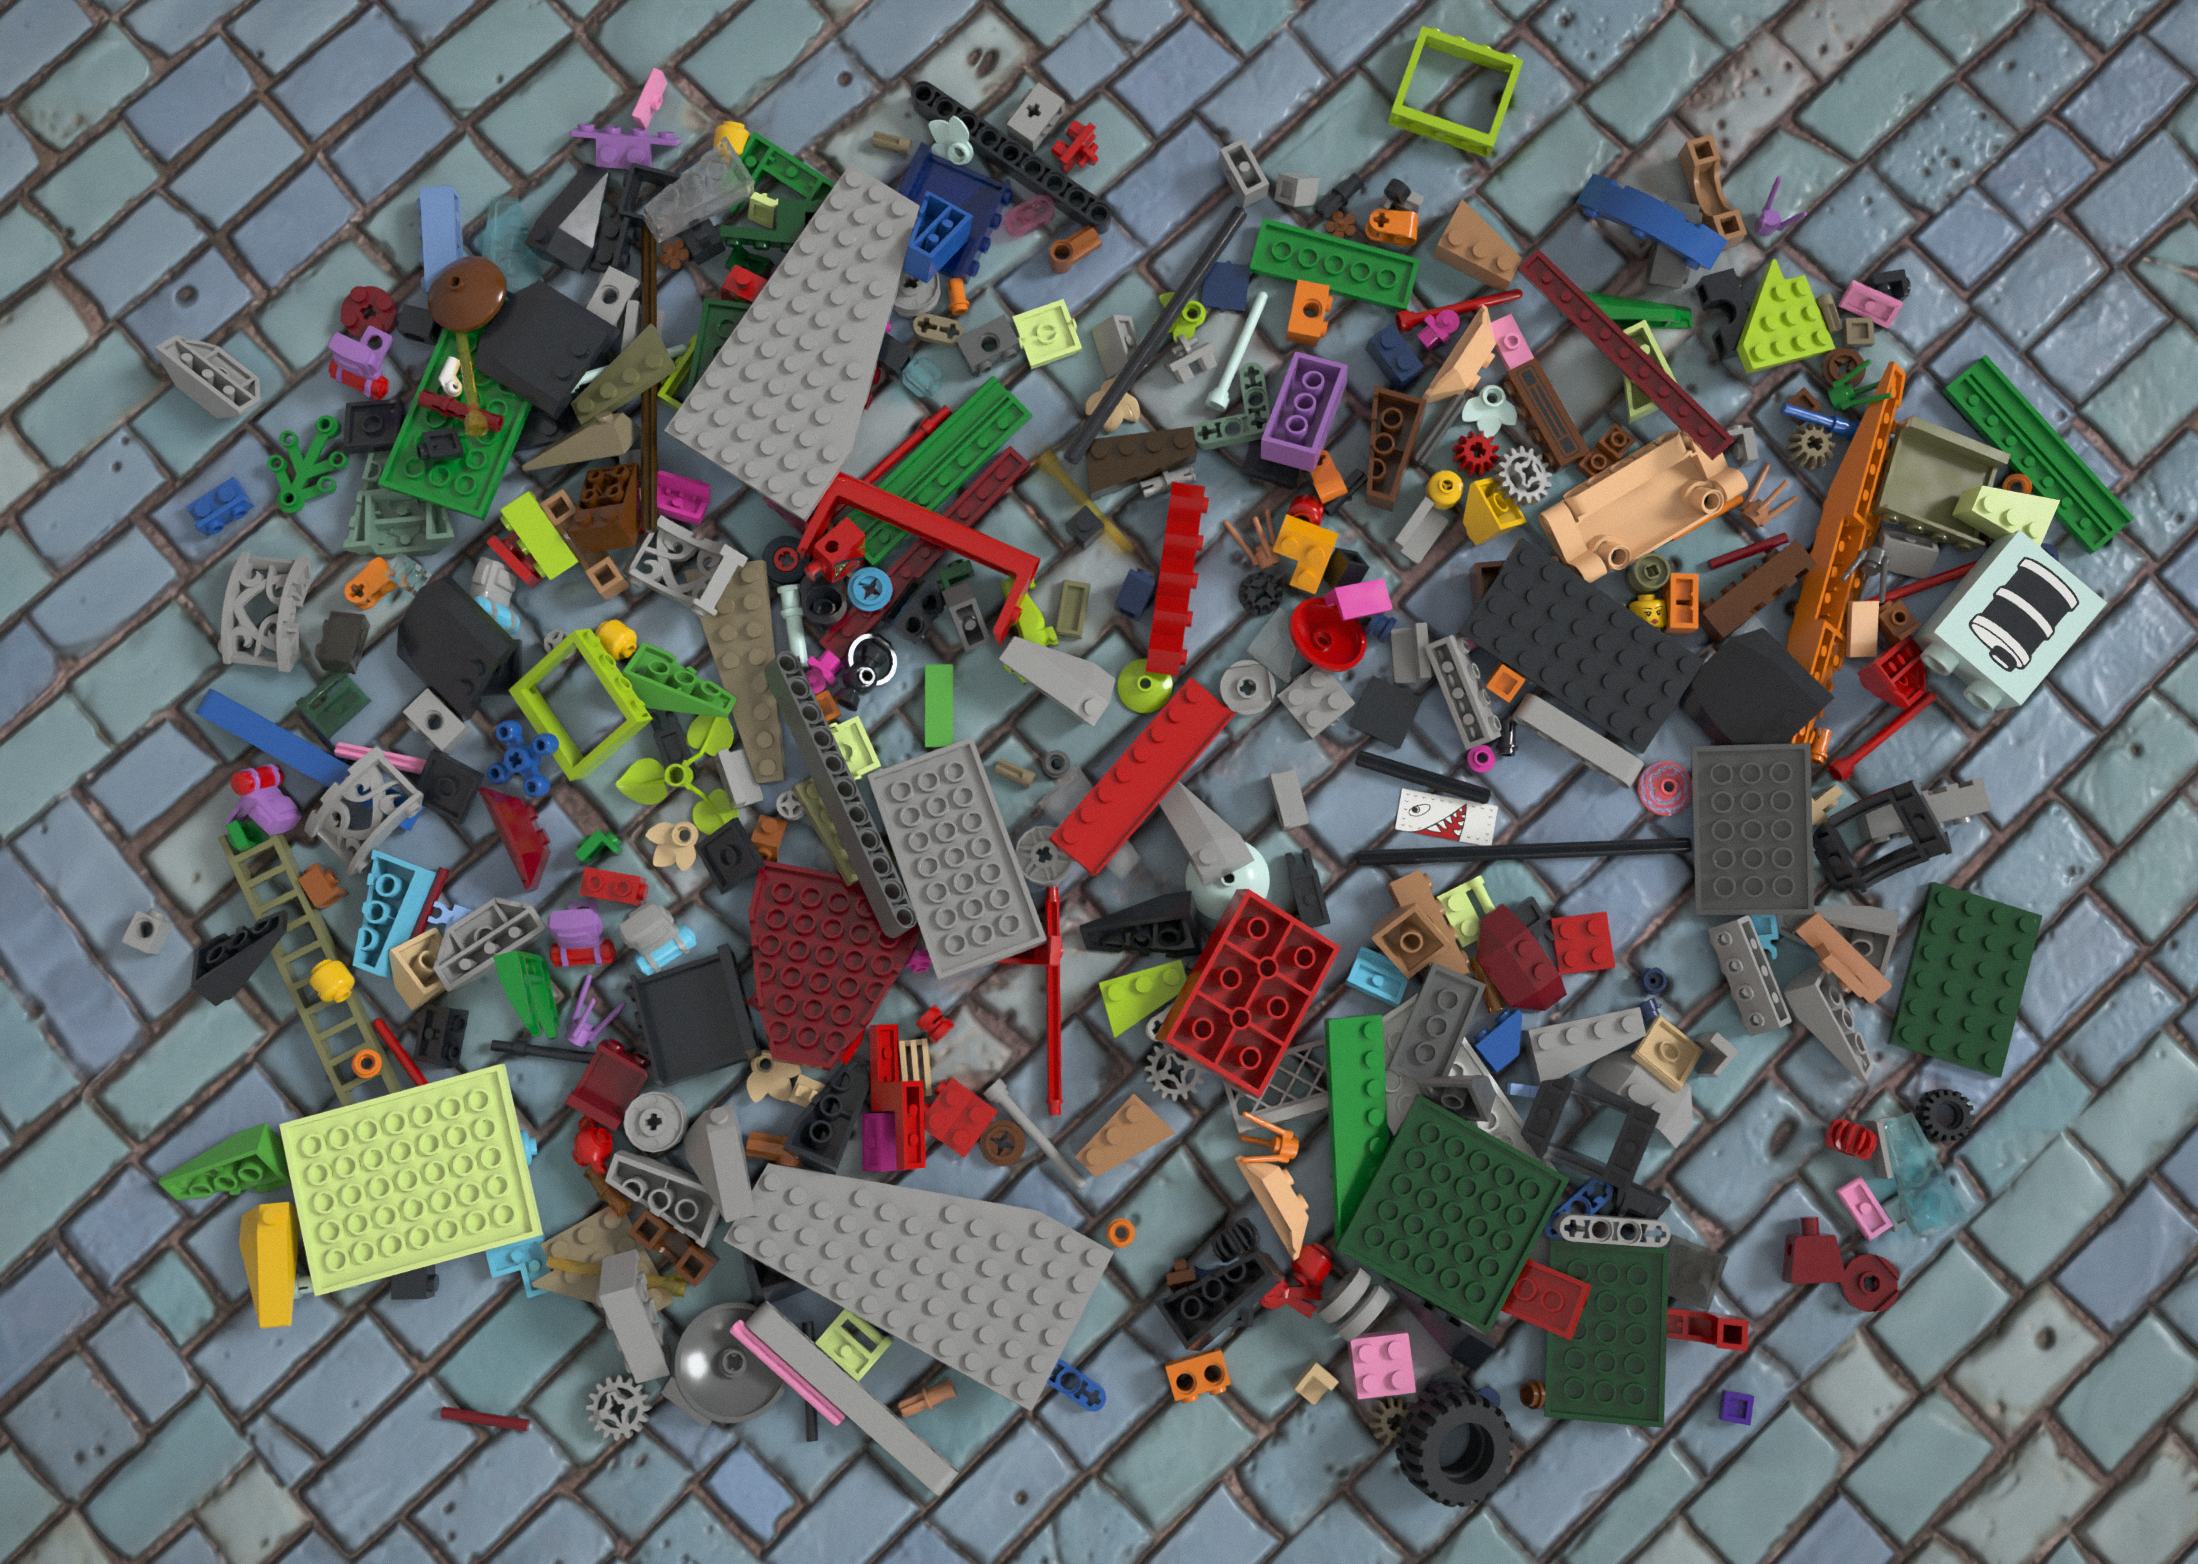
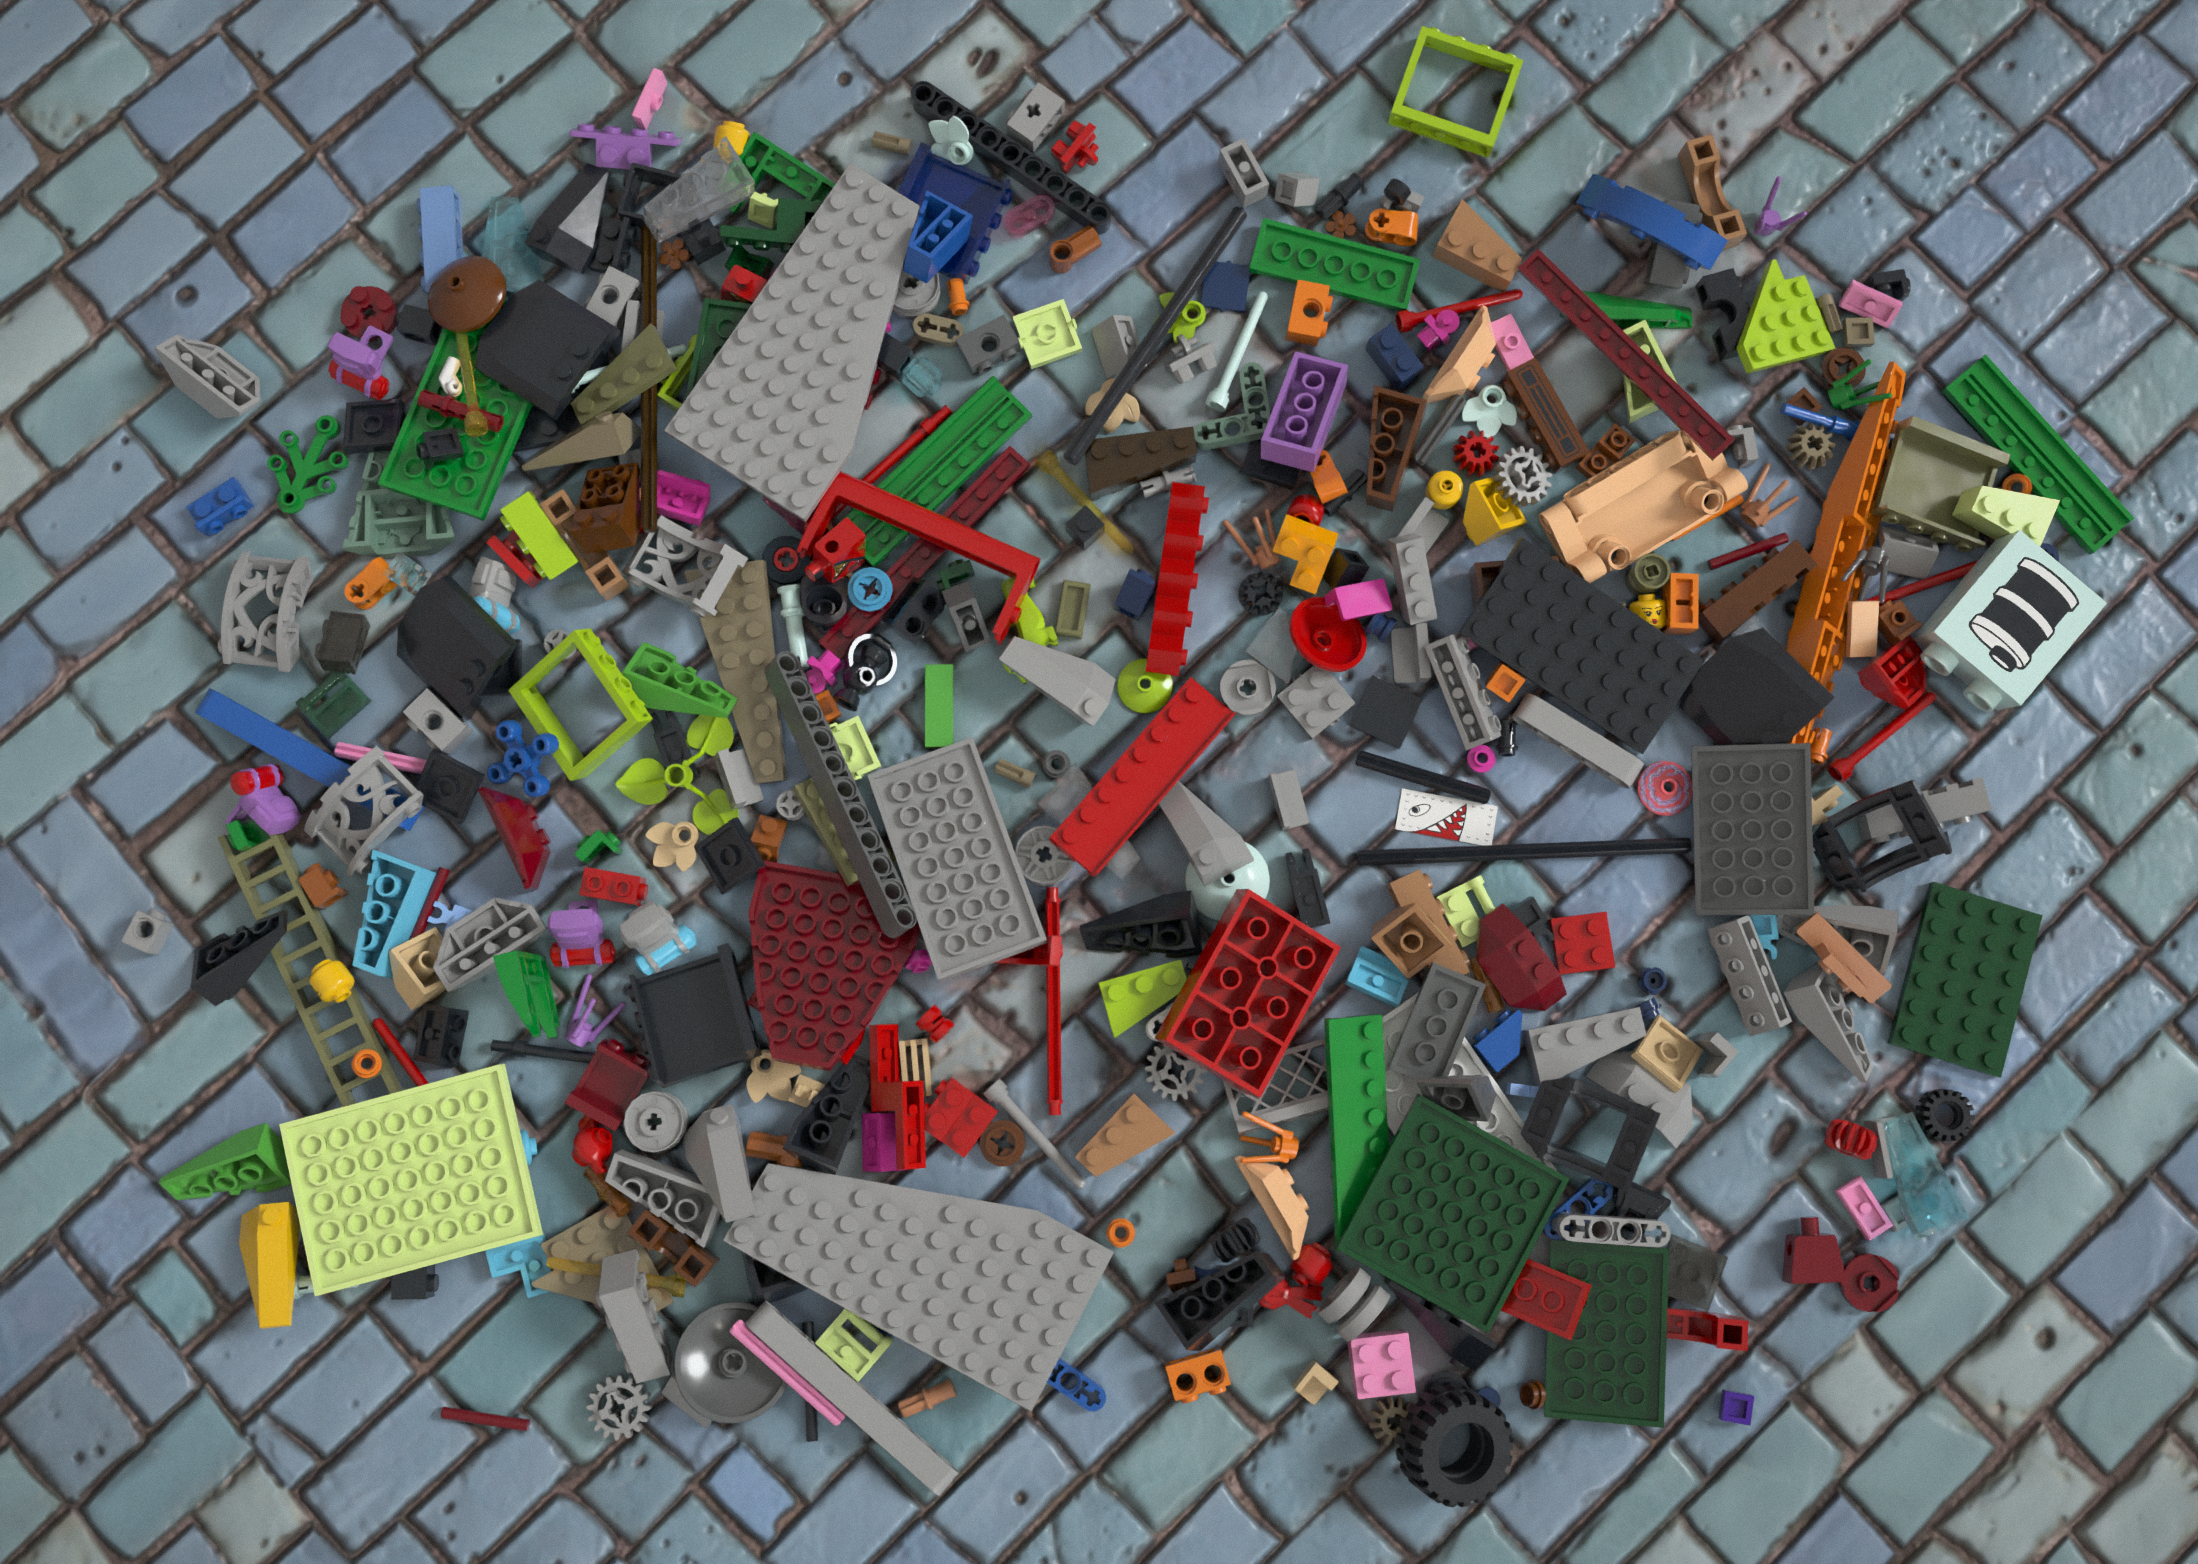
(617, 639): yellow head -> none
(1412, 578): none -> light grey brick

